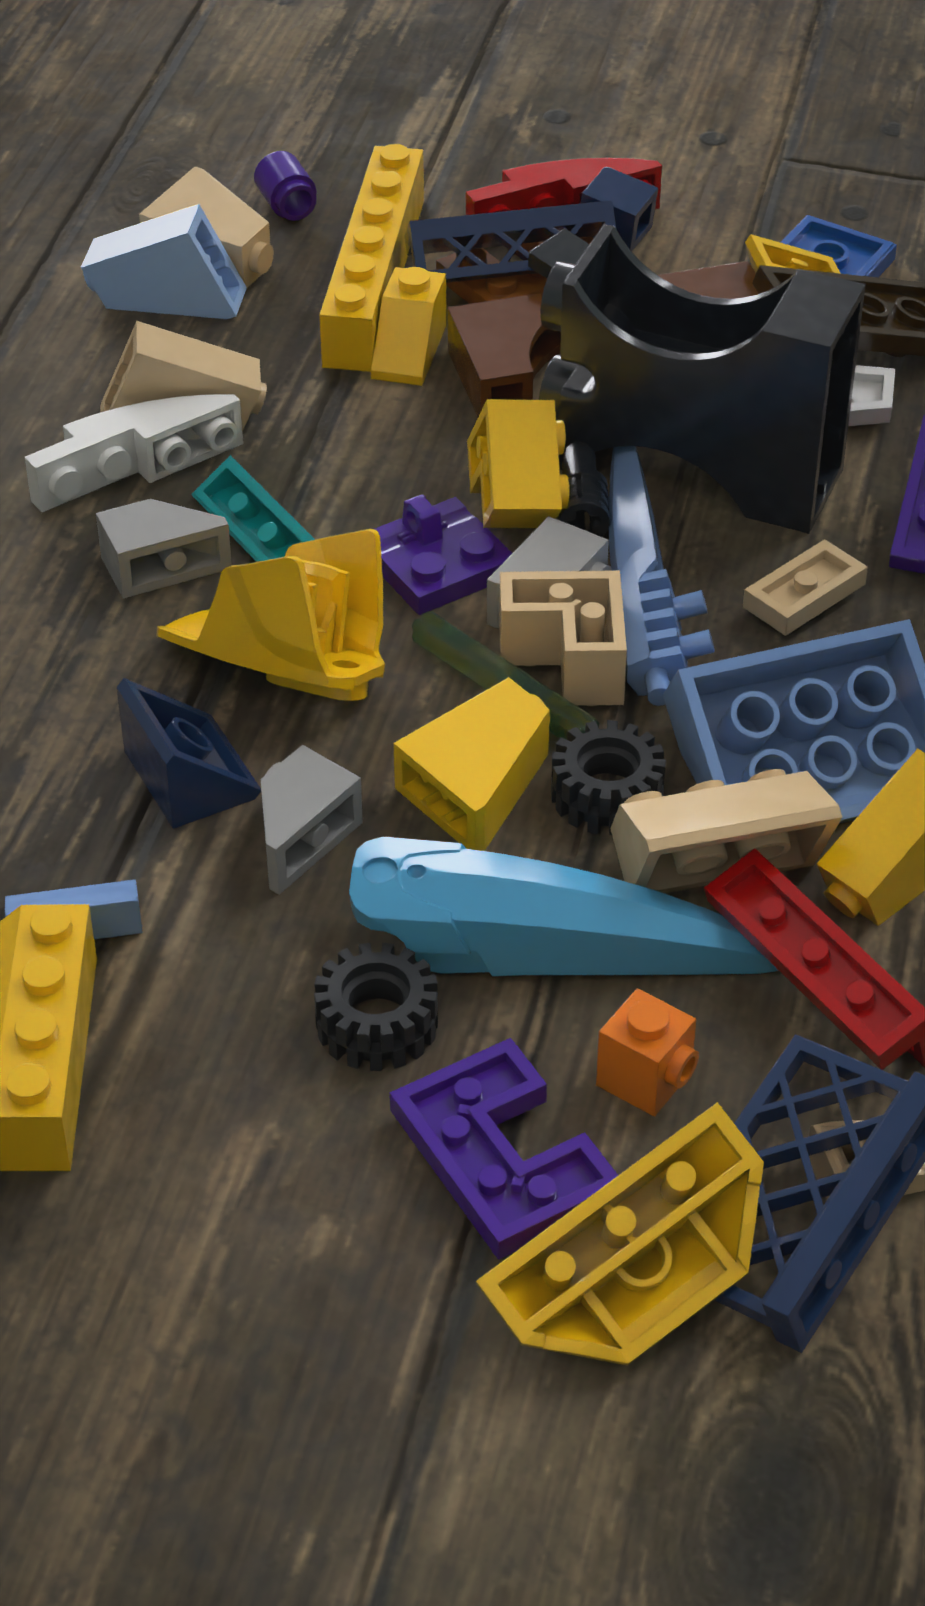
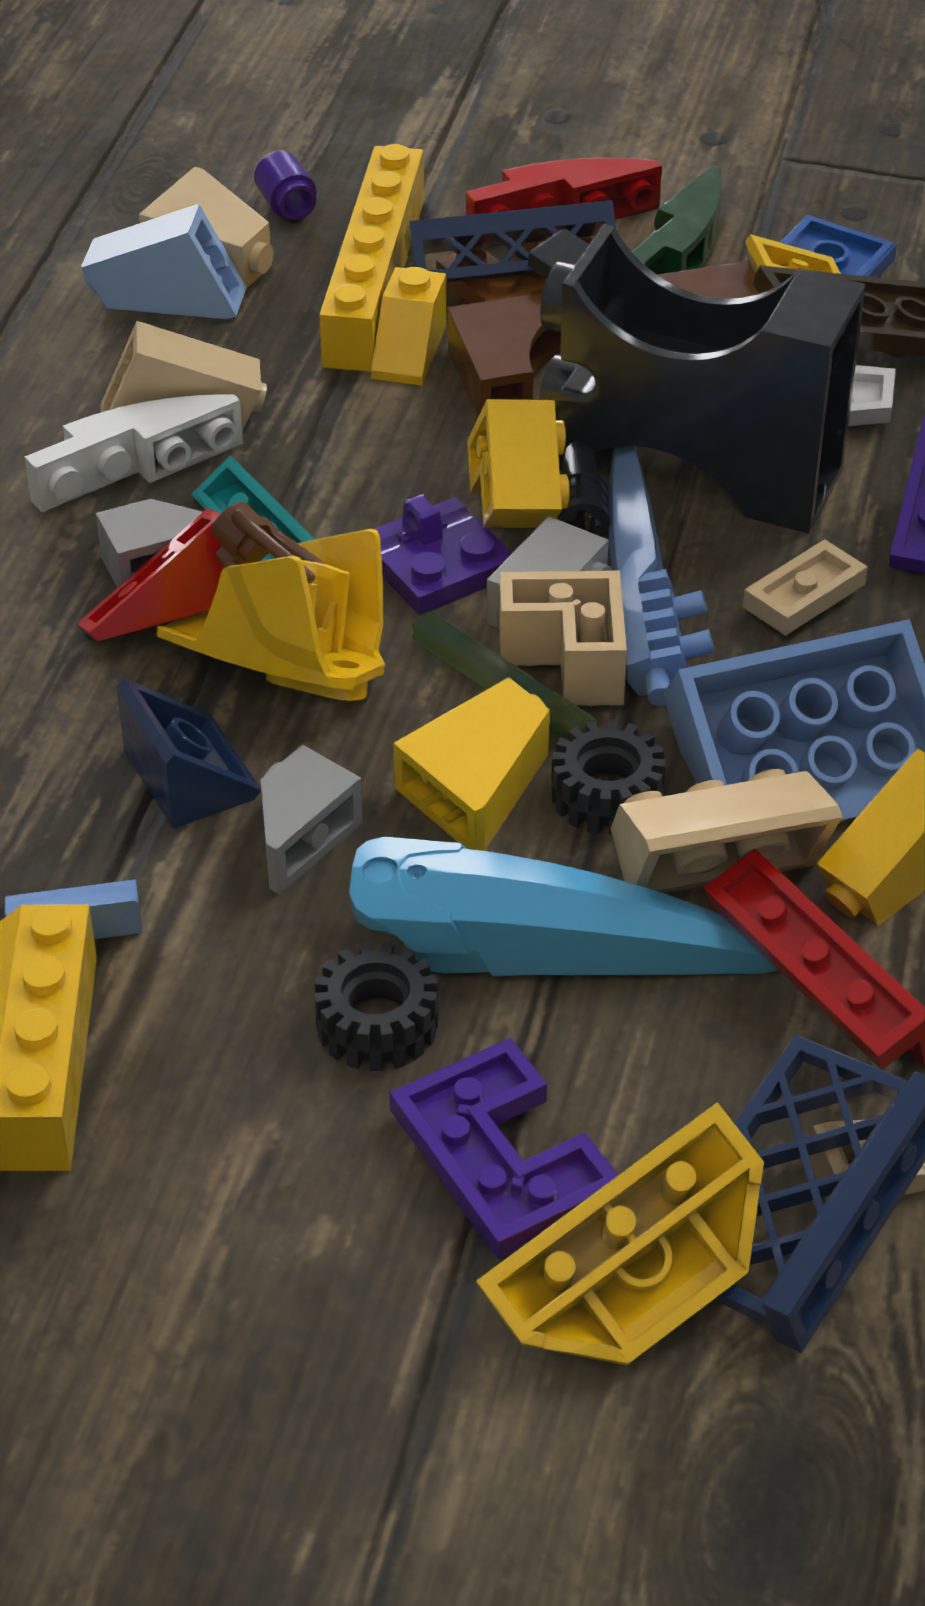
(166, 588): none -> red slope
(251, 538): none -> reddish brown plant
(632, 203): dark blue panel -> none
(646, 1052): orange brick -> none
(685, 227): none -> dark green slope

